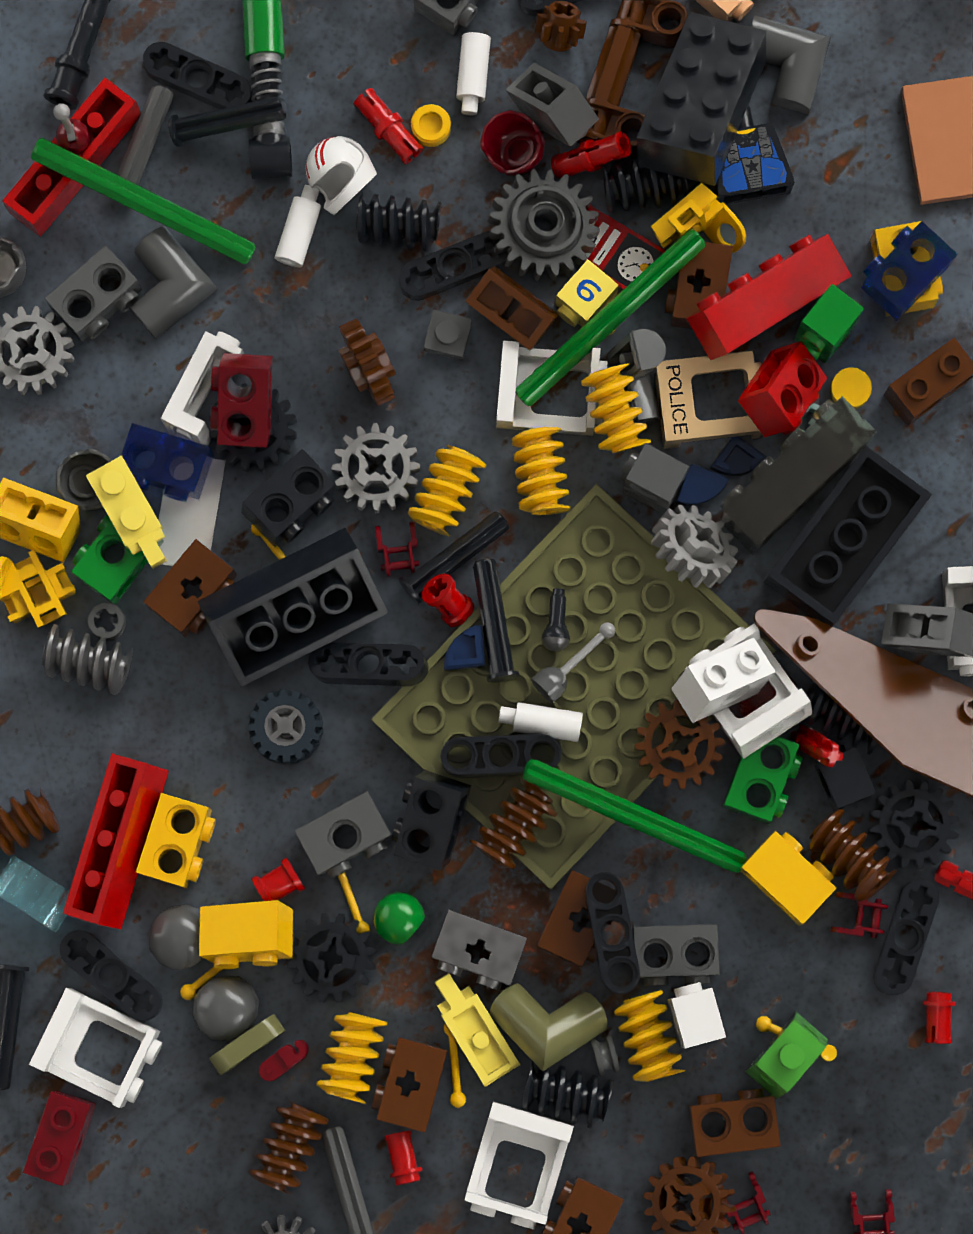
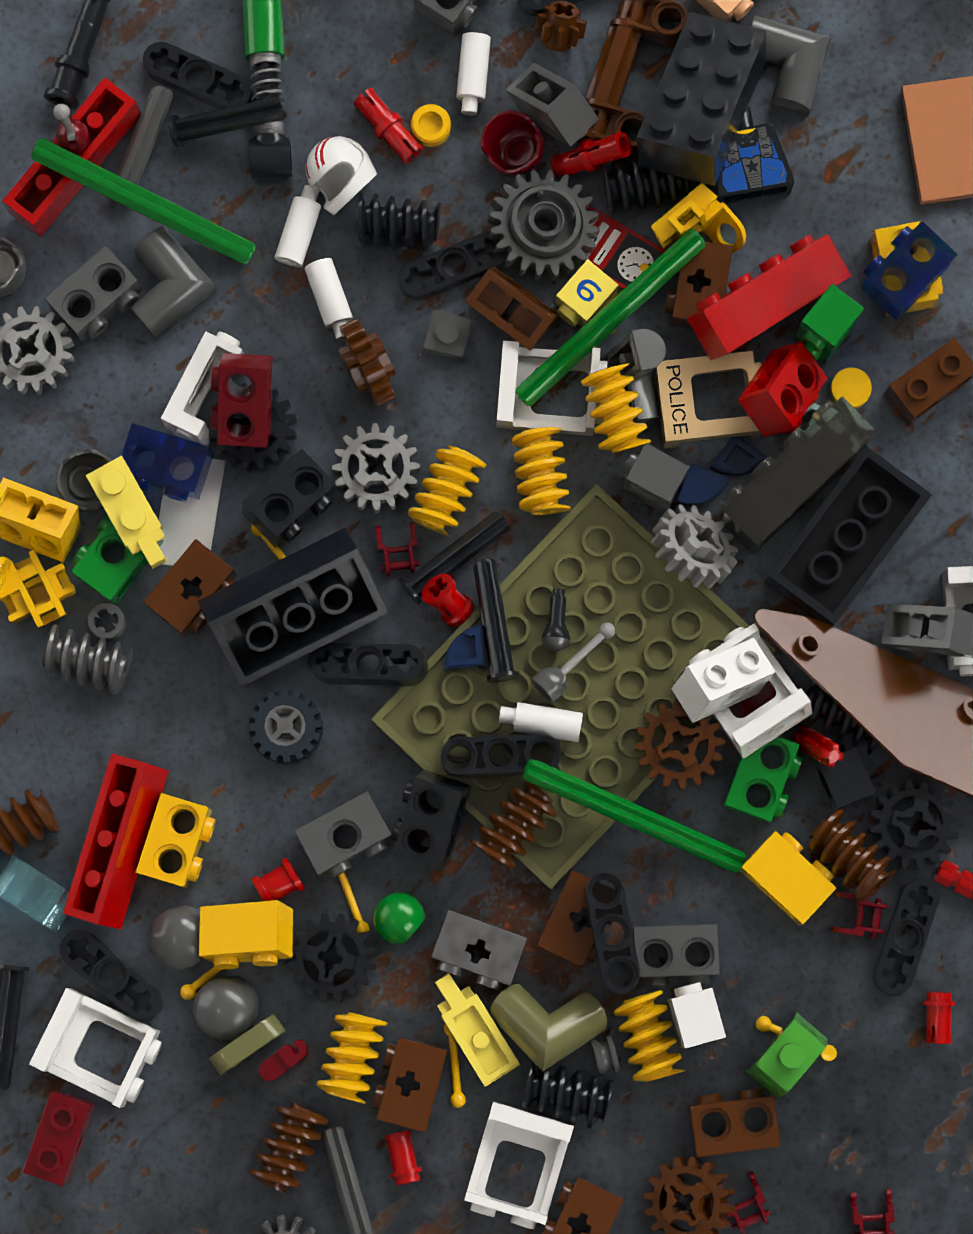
(329, 294): none -> white cylinder

